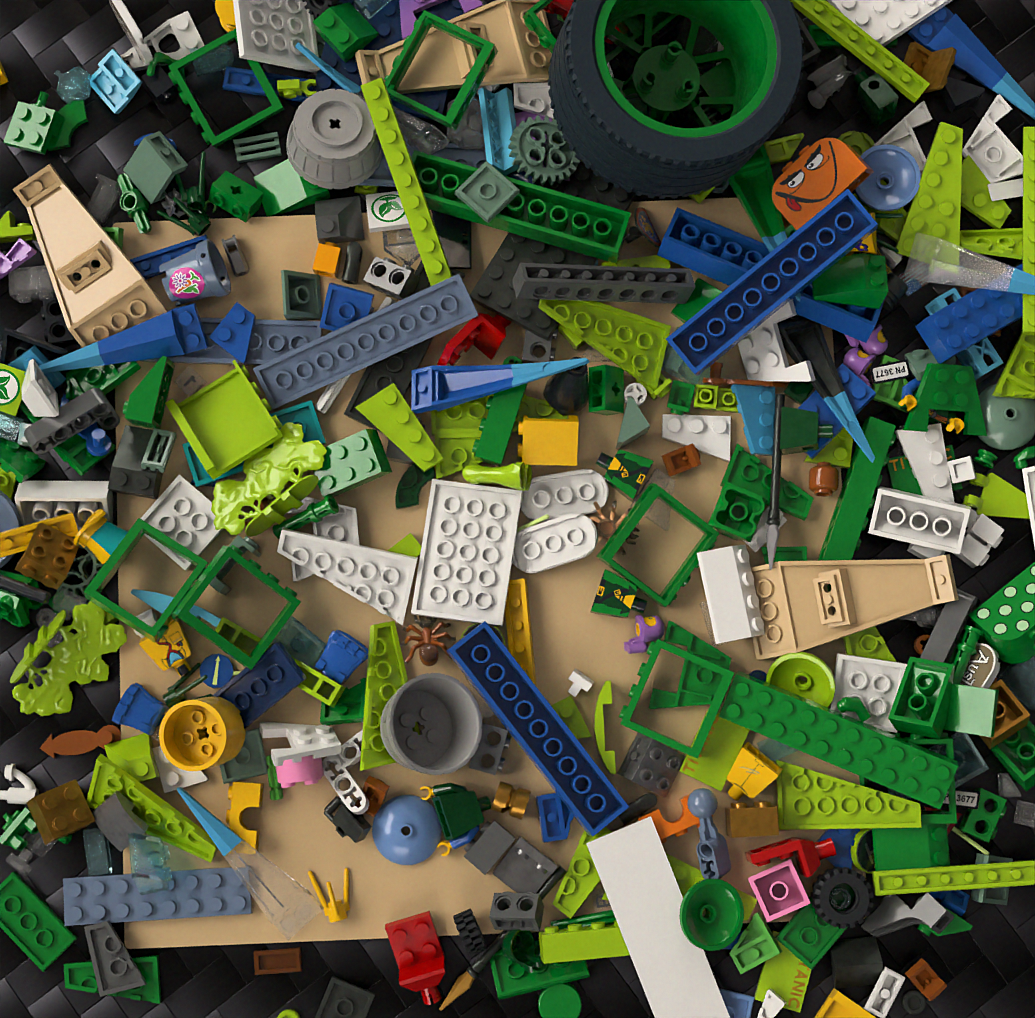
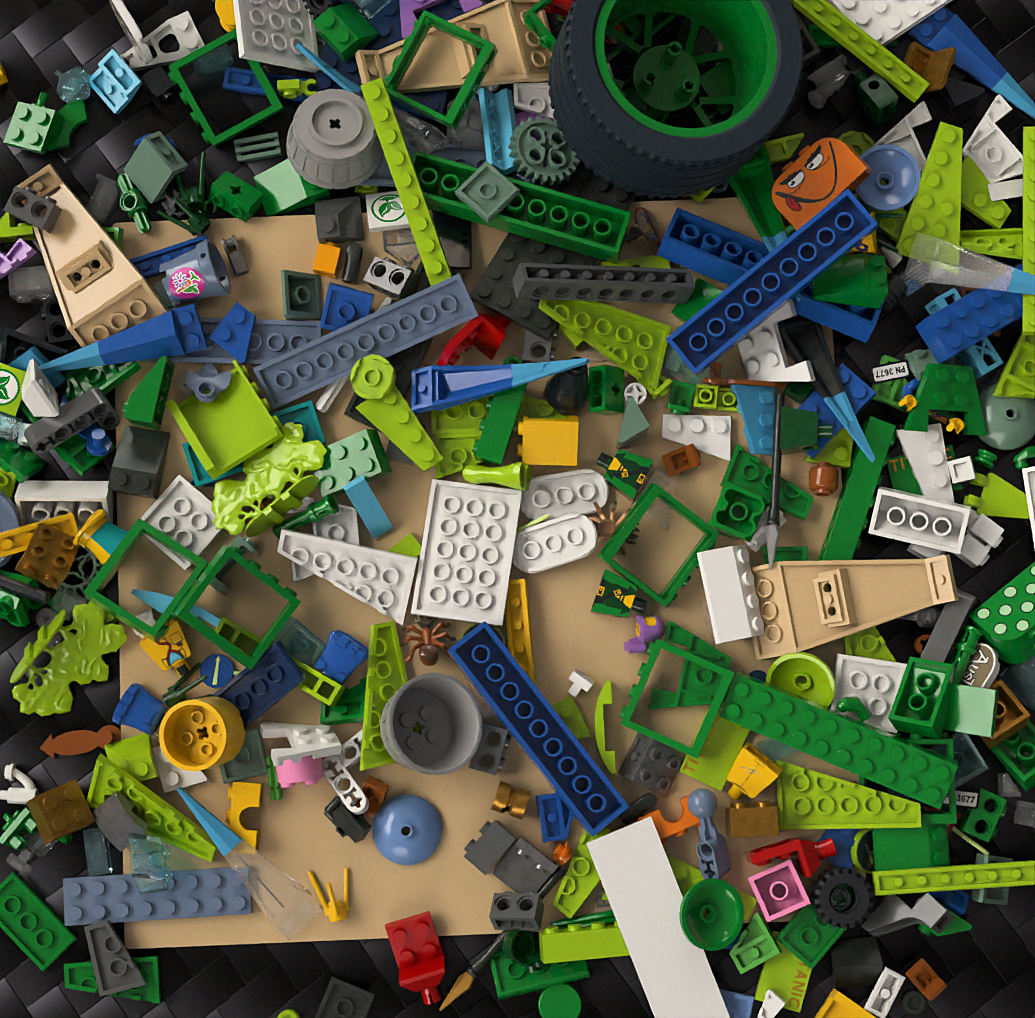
(33, 208): none -> dark grey brick
(154, 464): sand green tile -> none
(161, 58): green cap -> none
(162, 292): none -> clear light blue tile
(207, 380): none -> sand blue plate
(277, 961): reddish brown tile -> none
(368, 507): none -> medium azure tile
(373, 377): none -> lime tile
(411, 486): dark green tile -> none
(457, 812): dark green torso -> none
(469, 932): black tyre -> none
(562, 853): none -> orange plate
(859, 363): medium lavender piece -> none
(875, 345): medium lavender piece -> none

